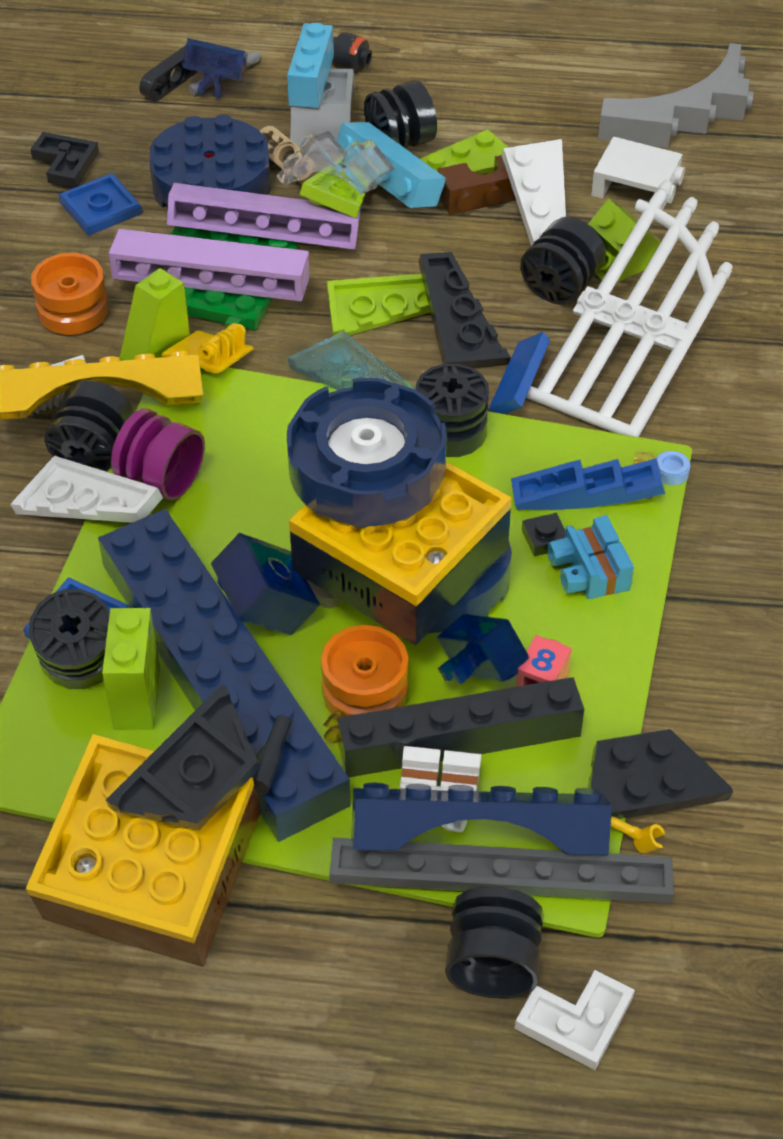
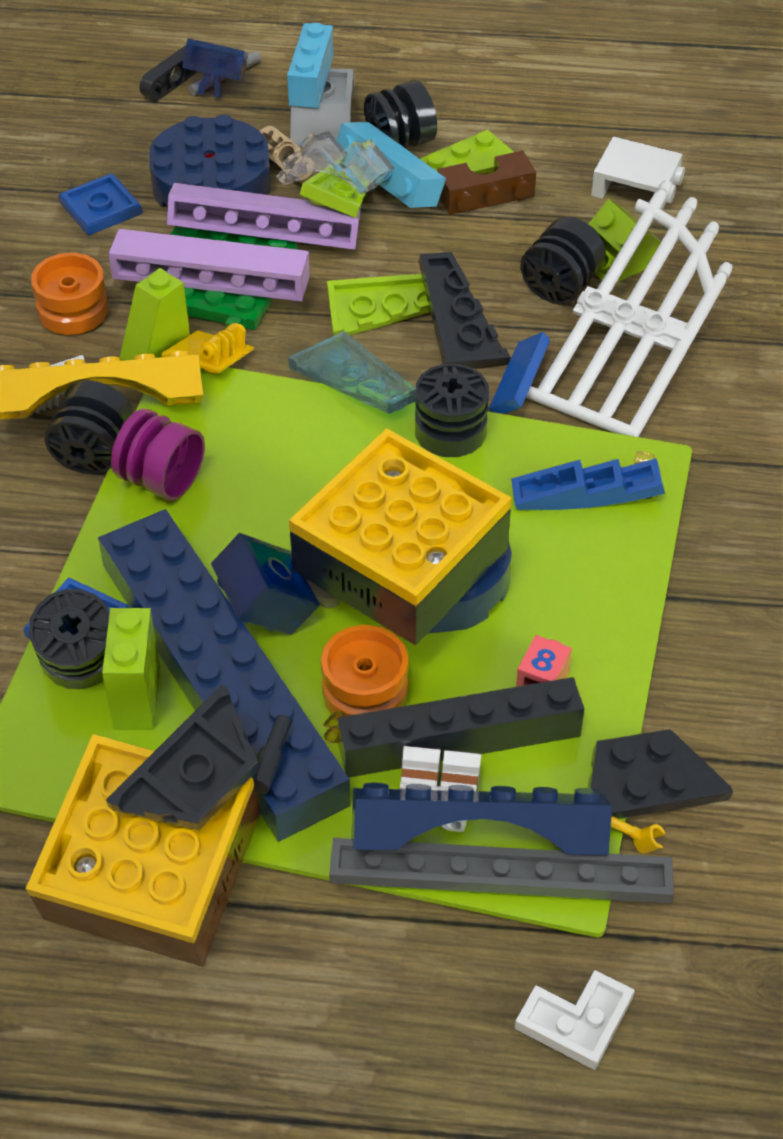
(68, 156): black plate -> none
(85, 492): white wing -> none
(351, 52): black head -> none
(366, 452): dark blue piece -> none
(481, 649): clear blue brick -> none
(494, 942): black wheel -> none
(537, 184): white wing -> none
(541, 531): black plate -> none
(596, 560): dark azure hips -> none
(673, 467): light blue tile -> none
(687, 110): light grey arch -> none

